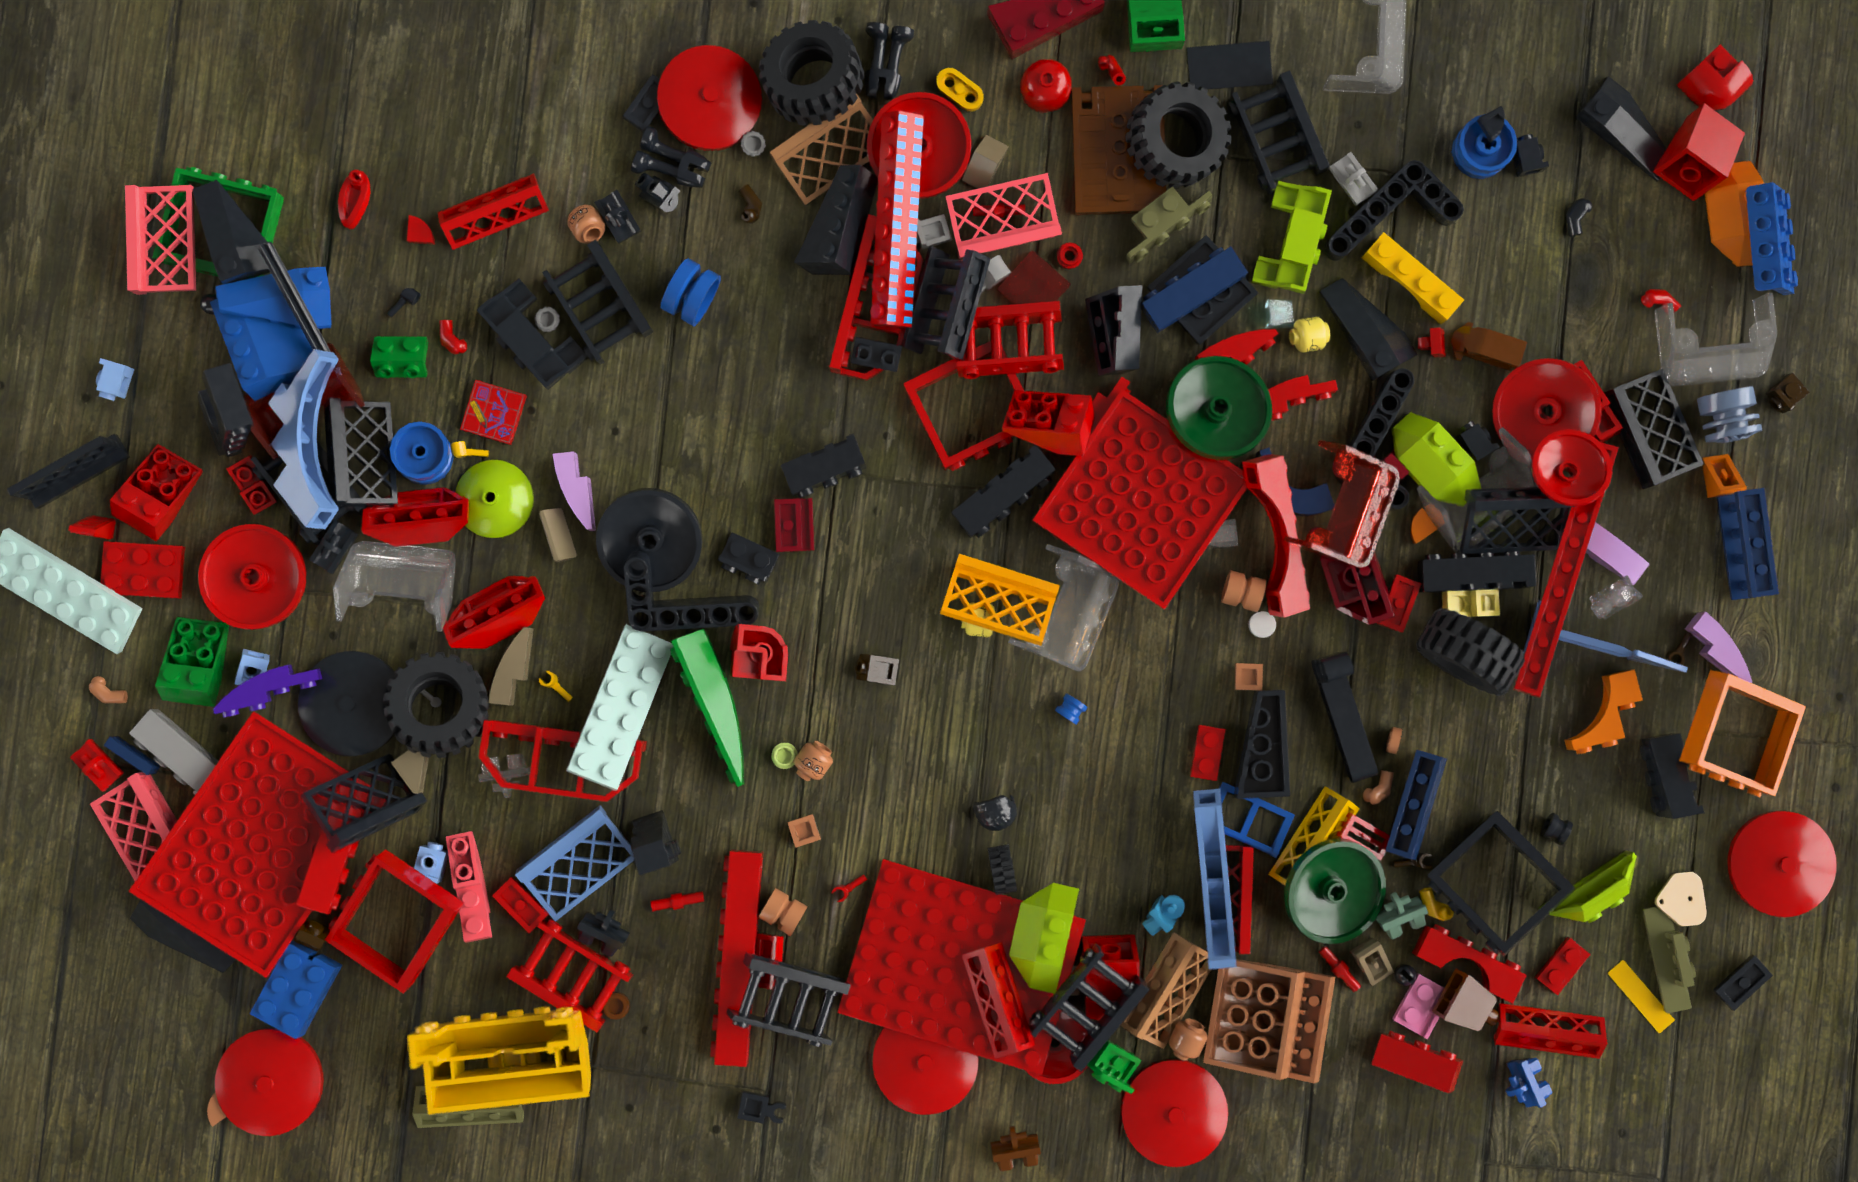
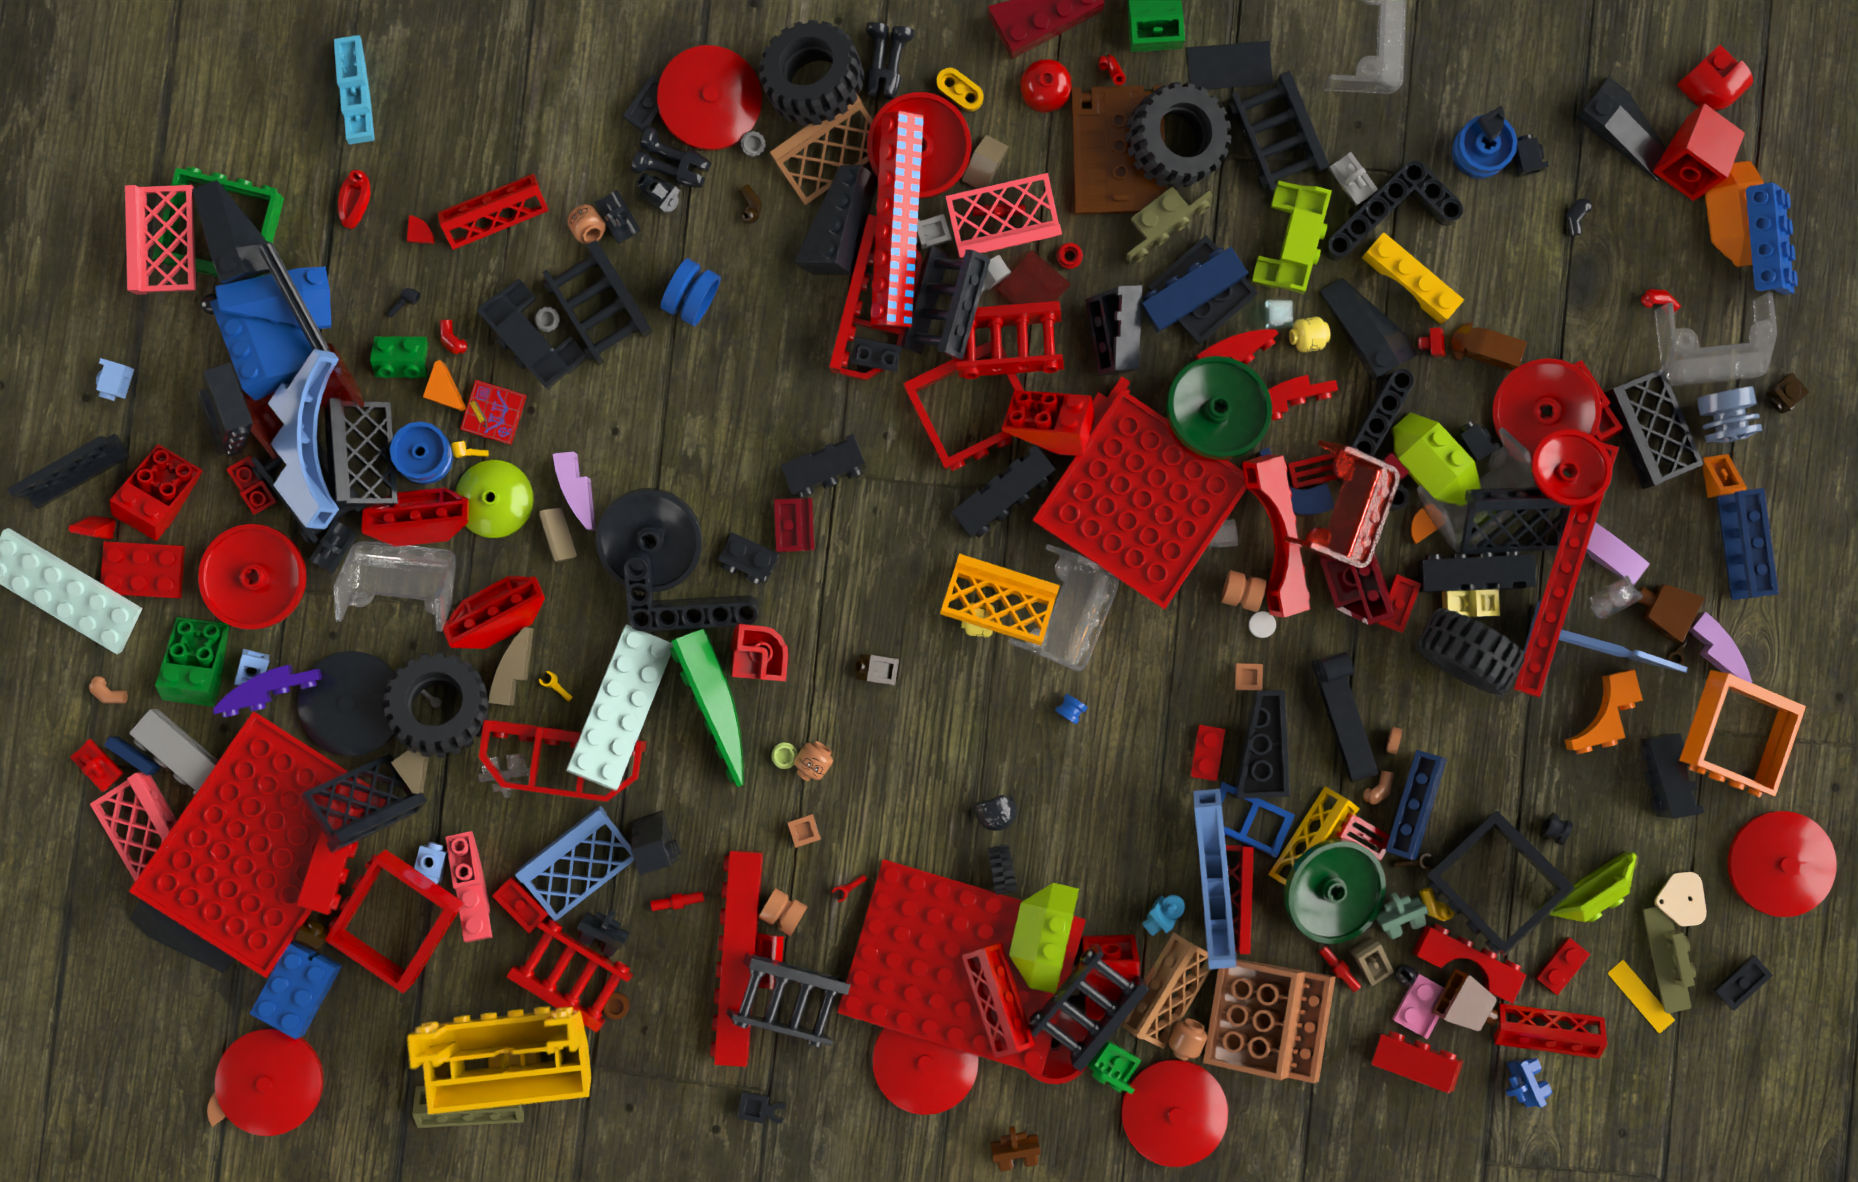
(354, 89): none -> medium azure slope
(442, 388): none -> orange slope
(1293, 475): none -> red tile
(1670, 610): none -> reddish brown torso

